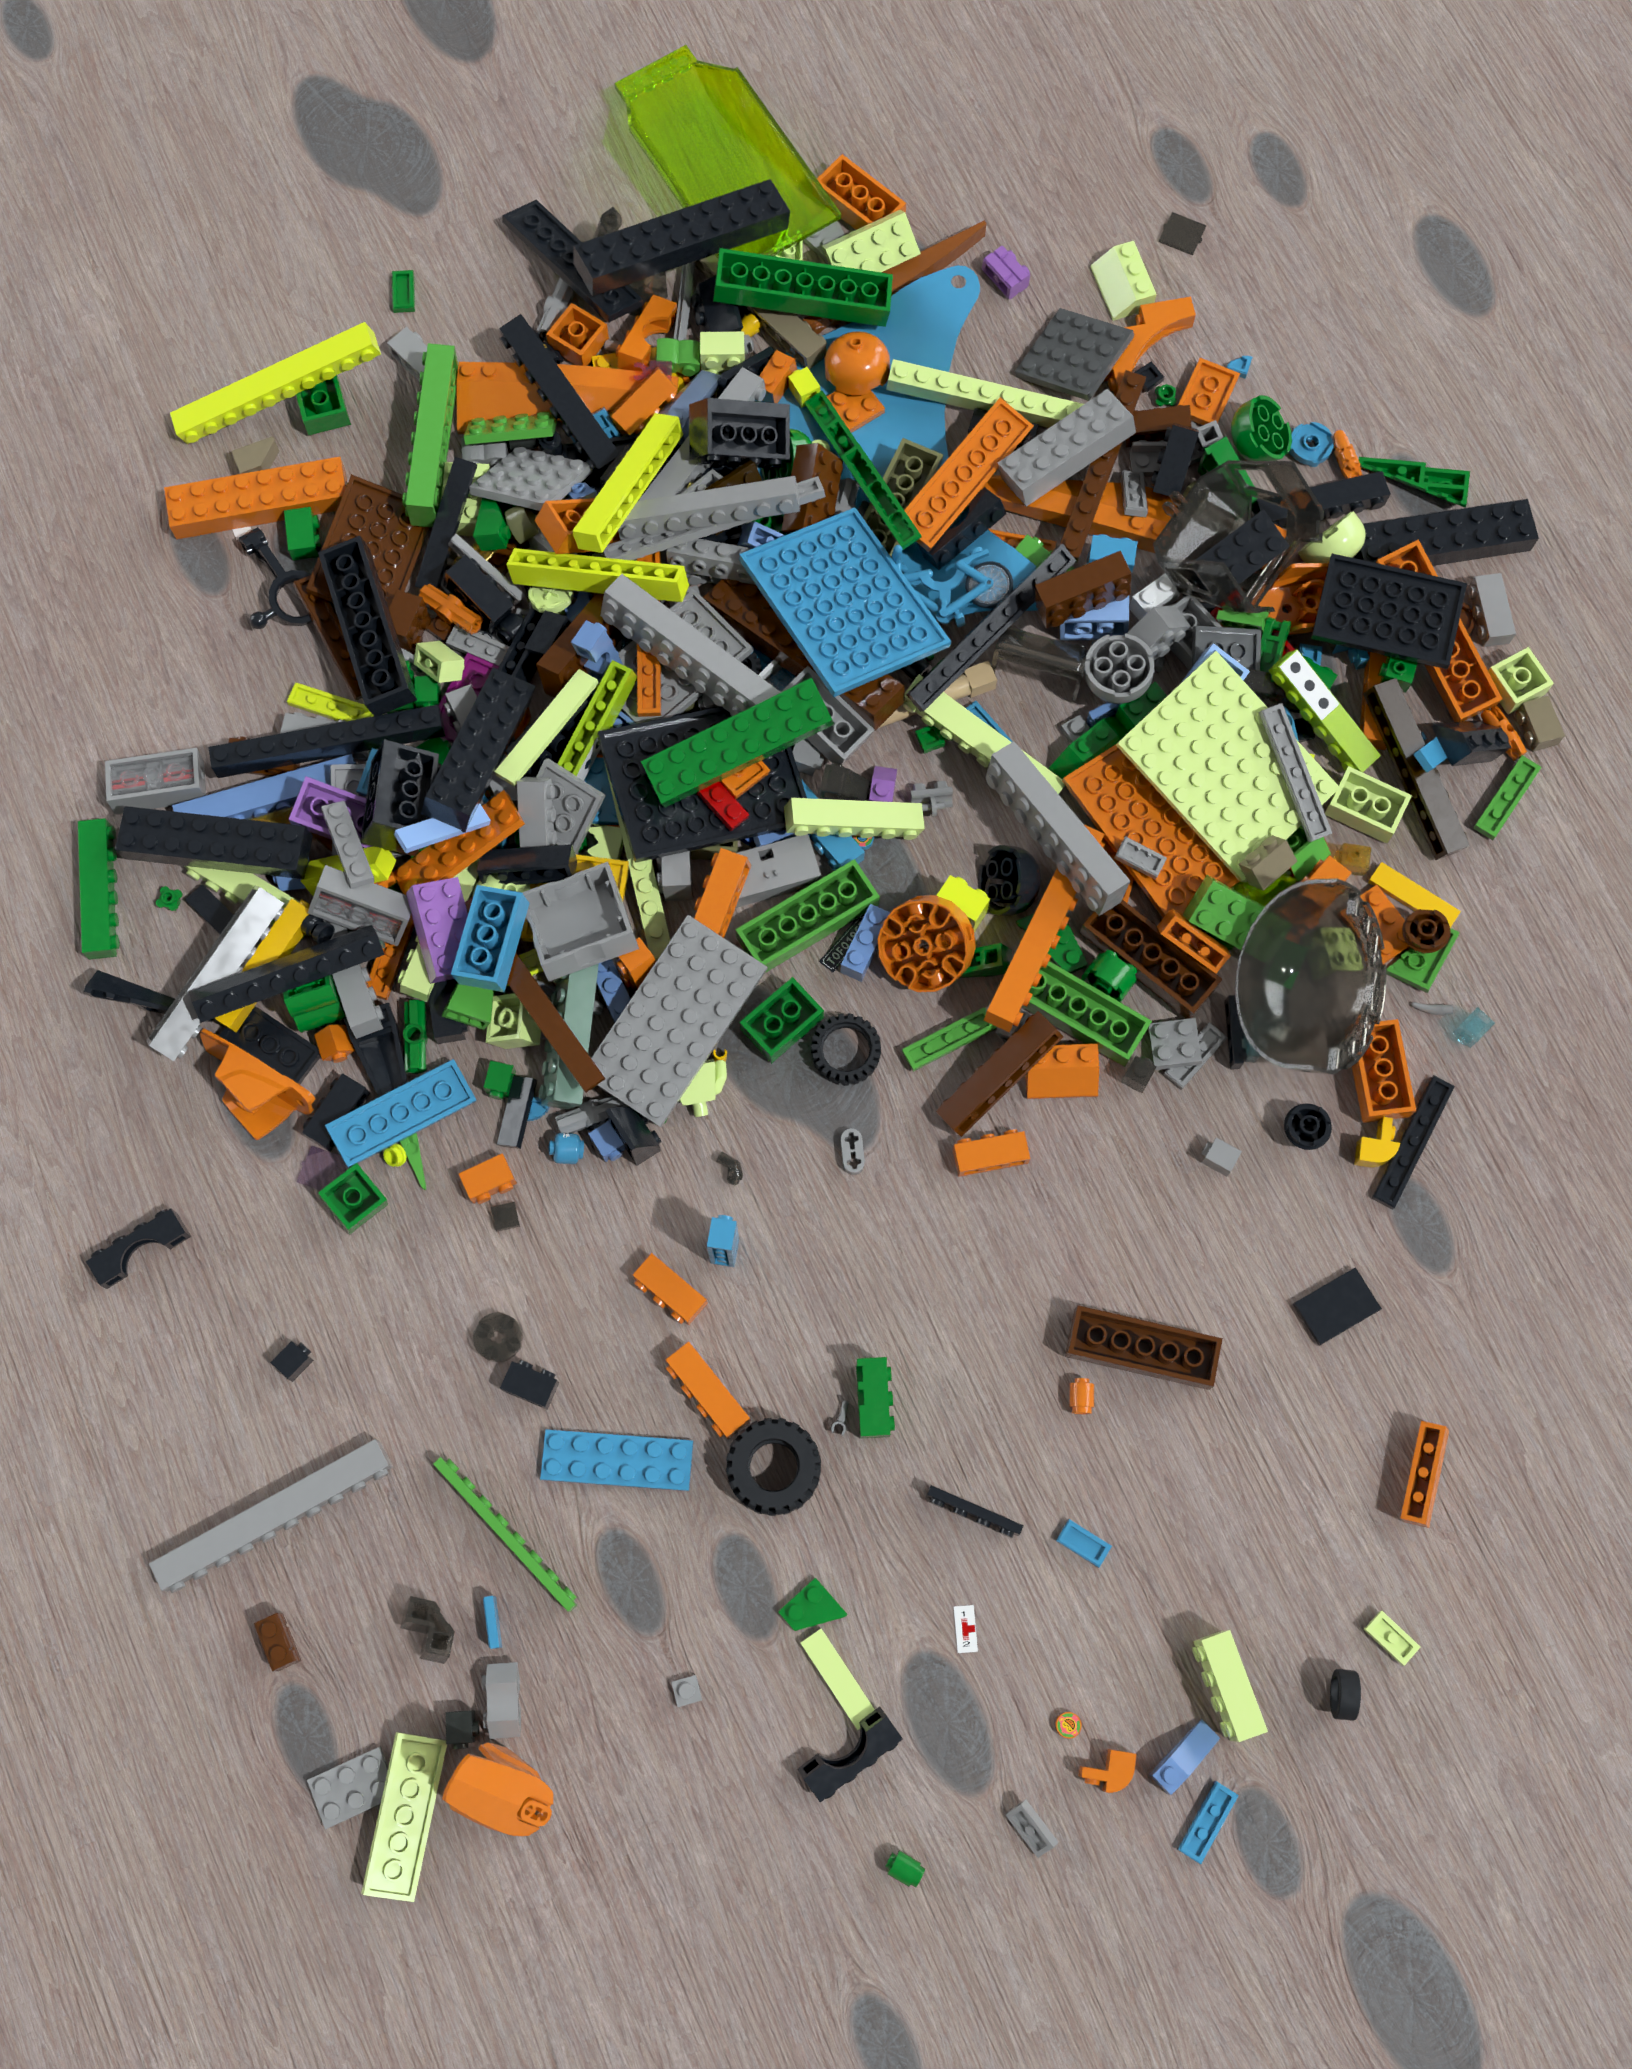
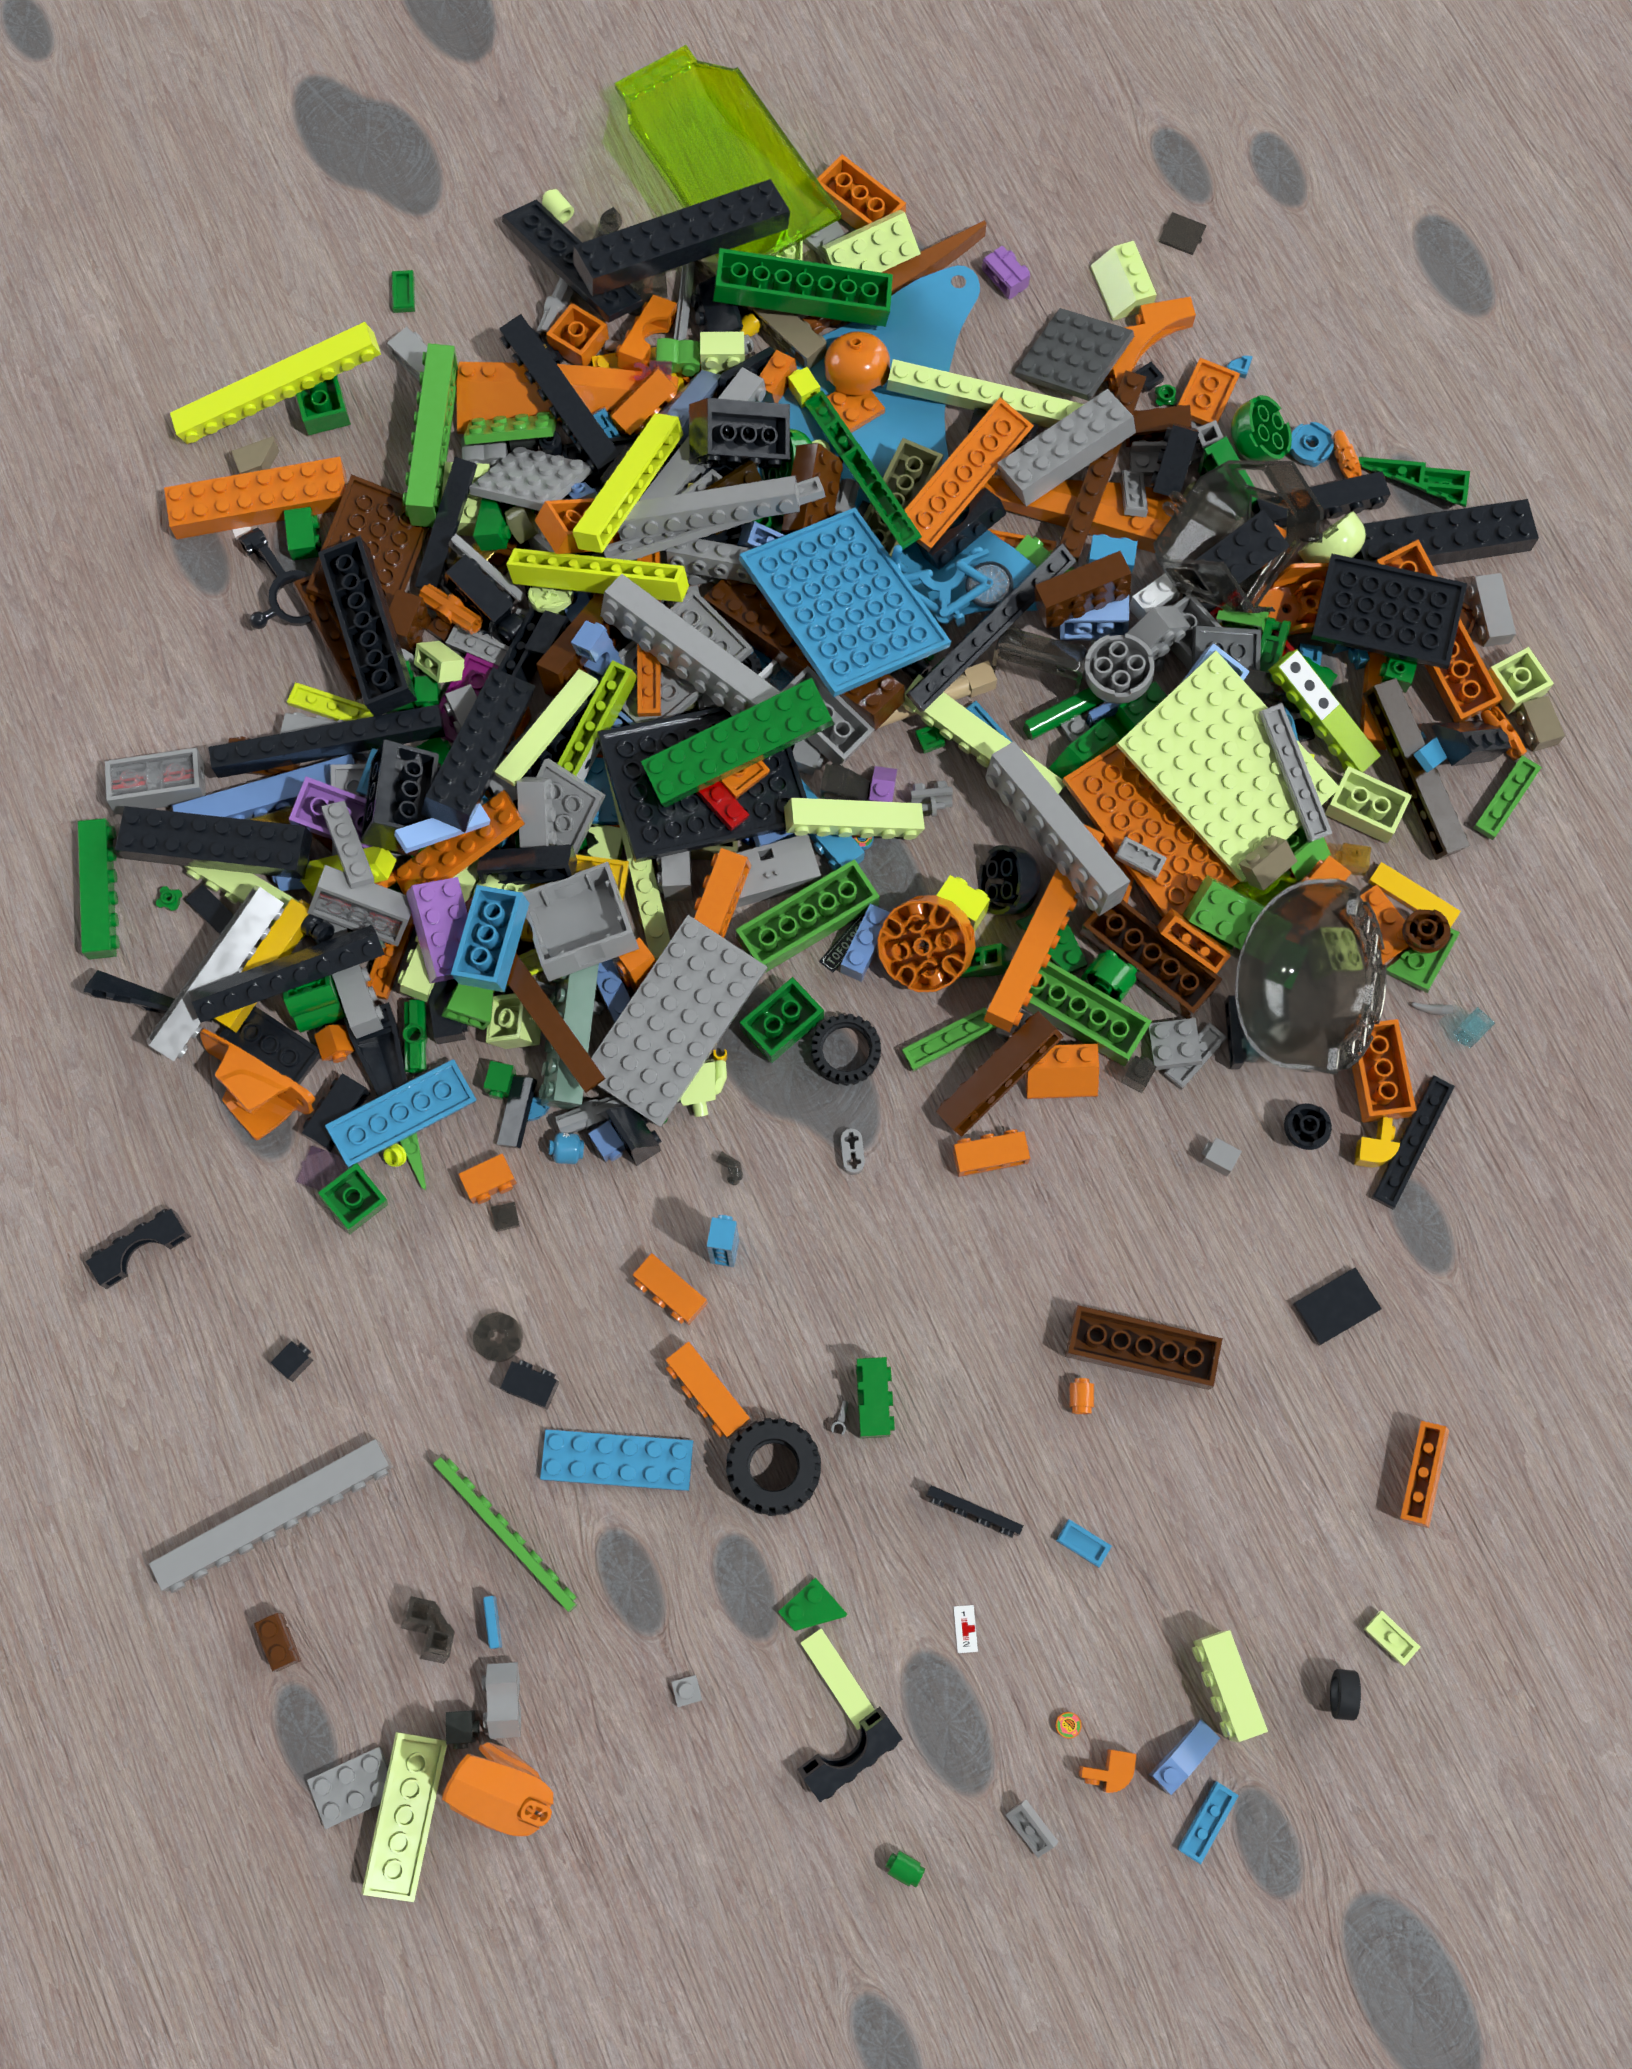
(557, 205): none -> yellowish green brick
(1061, 713): none -> green brick

